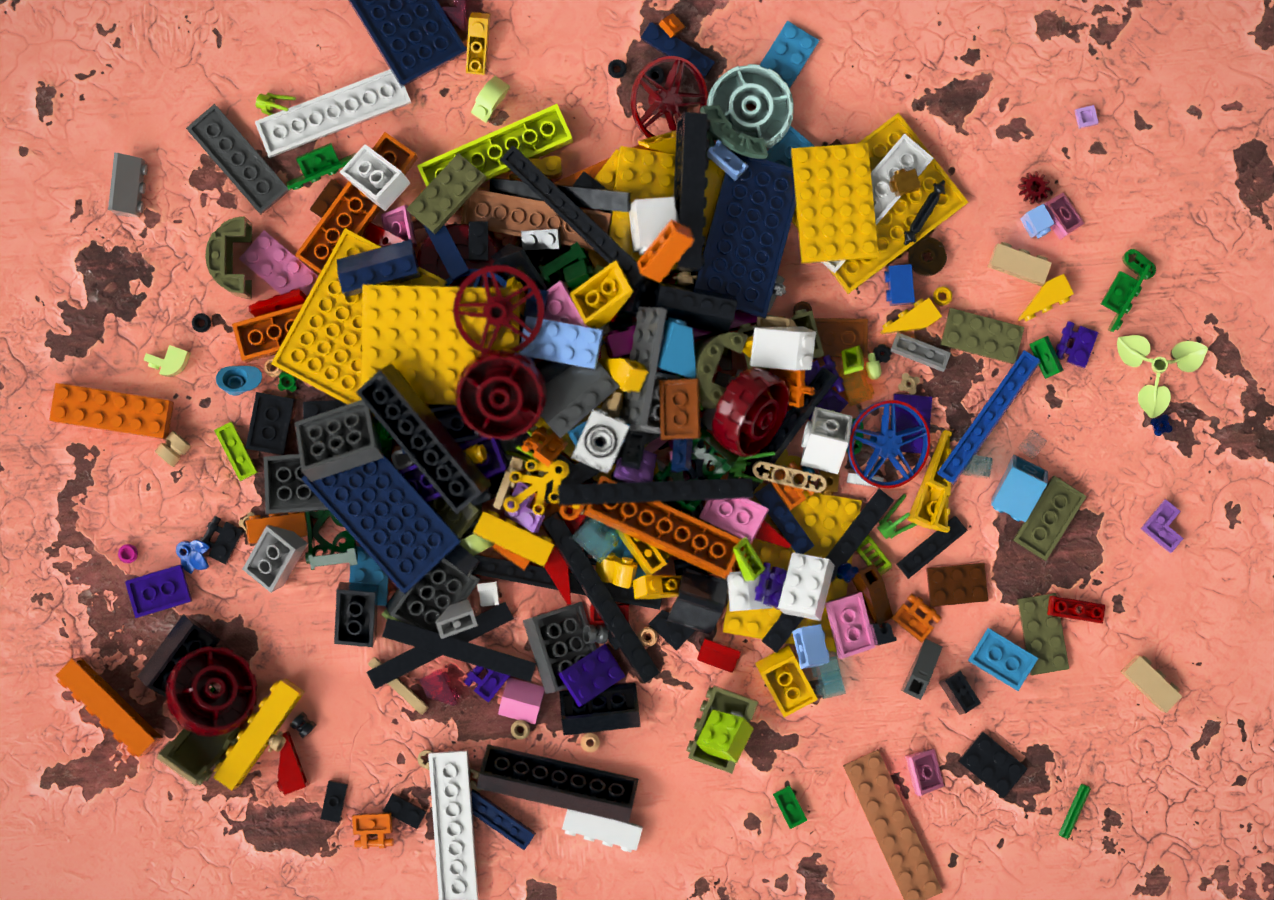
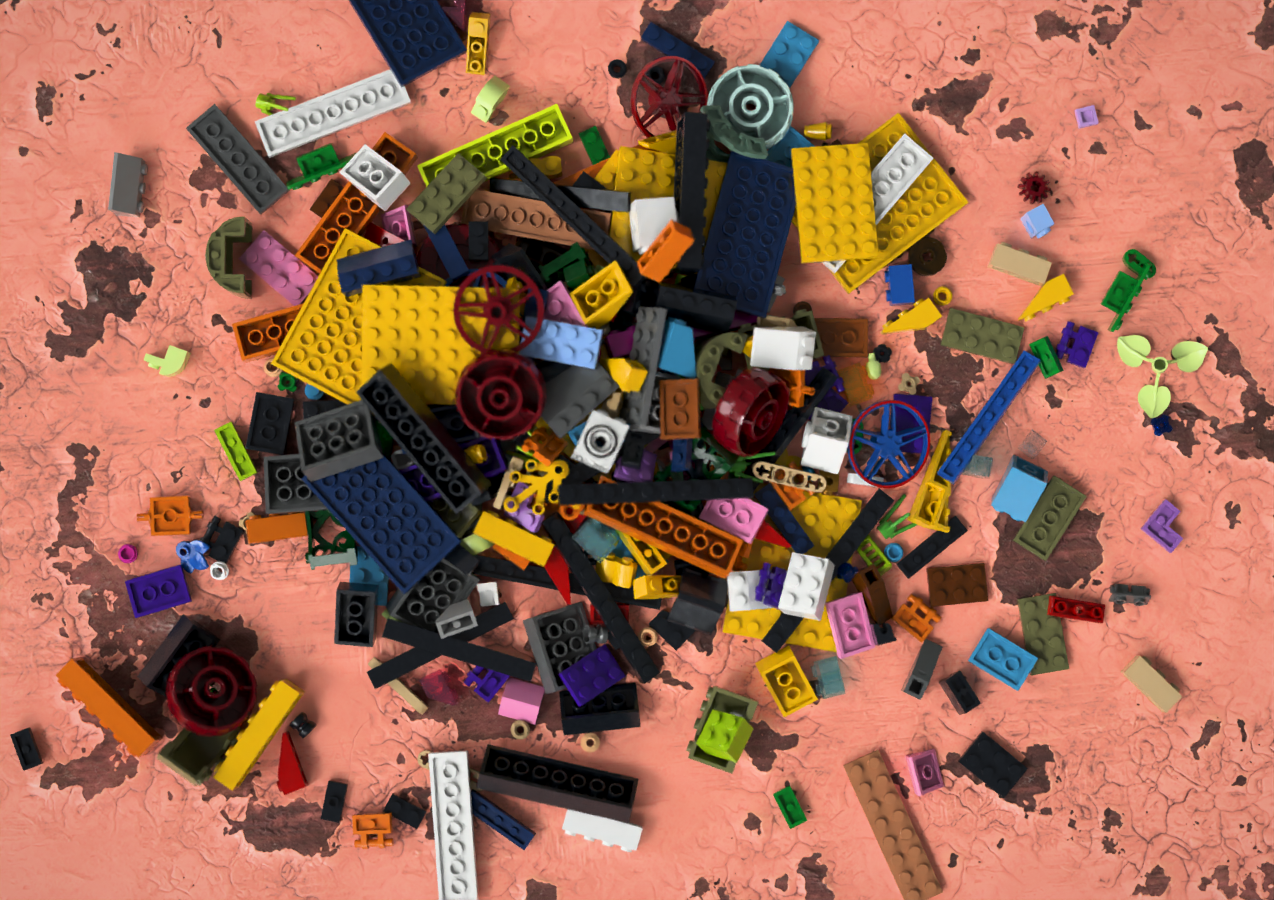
(26, 749): none -> black plate
(111, 411): orange brick -> none
(170, 515): none -> orange plate
(173, 448): tan wheel -> none
(195, 323): black plate -> none
(216, 574): none -> white plate
(238, 379): dark azure piece -> none
(274, 557): light grey slope -> none
(276, 742): tan plate -> none
(278, 302): red tile -> none
(313, 393): none -> dark azure plate
(541, 239): plate -> none
(594, 145): none -> green plate
(672, 25): orange plate -> none
(685, 278): tan plate -> none
(718, 655): red panel -> none
(726, 160): light blue hinge -> none
(754, 568): lime slope -> none
(811, 646): light blue brick -> none
(818, 131): none -> yellow cone
(852, 360): lime slope -> none
(893, 552): none -> dark azure plate
(904, 182): pearl gold brick -> none
(920, 352): light grey plate -> none
(924, 212): black wheel -> none
(1063, 215): bright pink slope -> none
(1074, 811): green axle -> none
(1138, 596): none -> dark grey hinge

